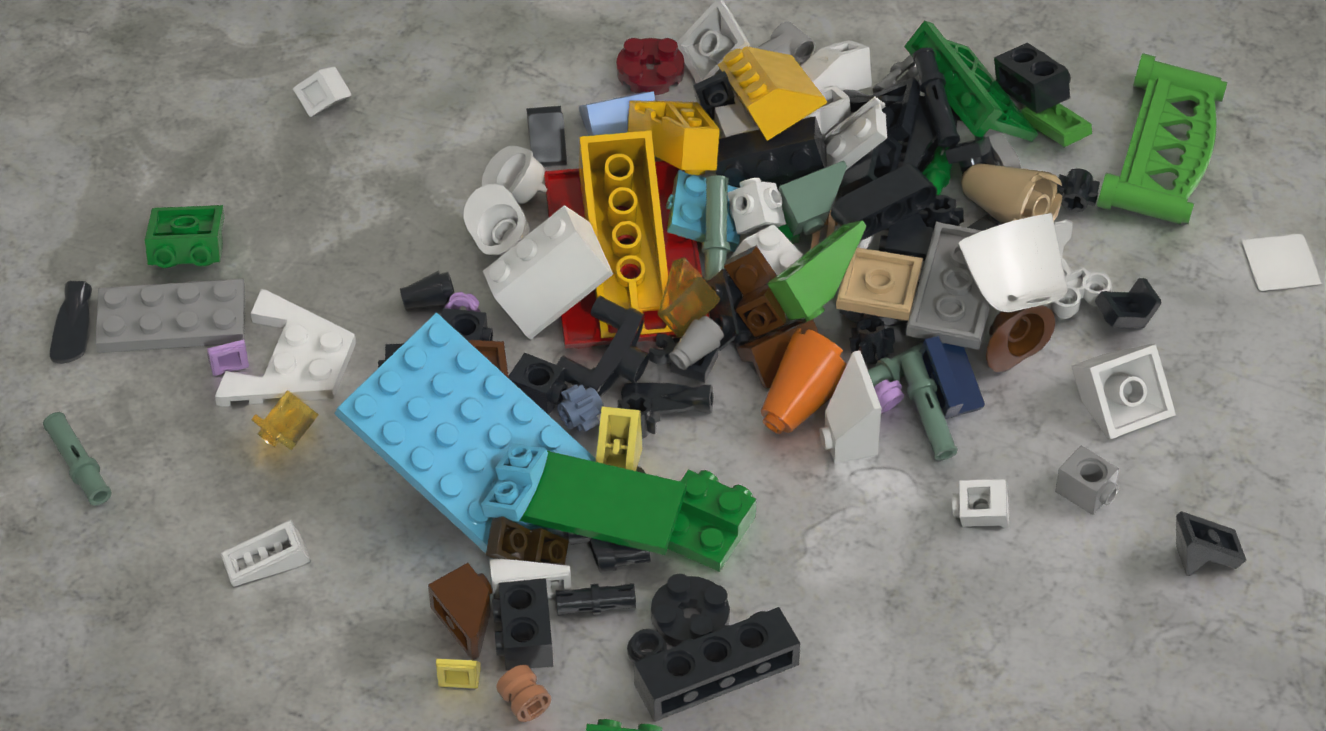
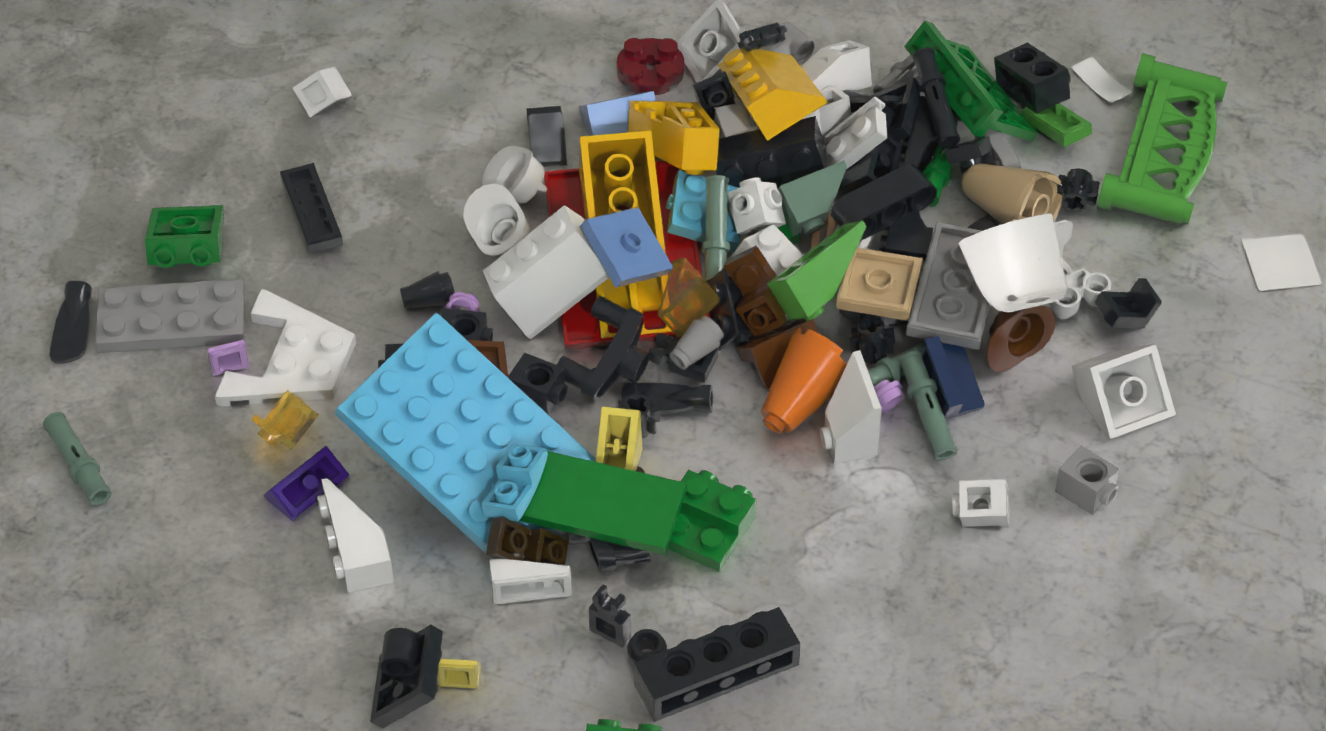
(269, 565): white slope -> none
(304, 484): none -> dark purple slope
(311, 208): none -> black plate
(359, 541): none -> white slope
(406, 673): none -> black plate
(463, 606): reddish brown slope -> none
(523, 624): black brick -> none
(526, 697): nougat wheel -> none
(580, 408): sand blue gear -> none
(595, 599): black pin -> none
(609, 617): none -> black plate
(626, 247): none -> medium blue plate
(683, 593): black plate -> none
(762, 37): none -> black axle
(942, 210): black gear -> none
(1100, 80): none -> white sticker
(1205, 540): black slope -> none

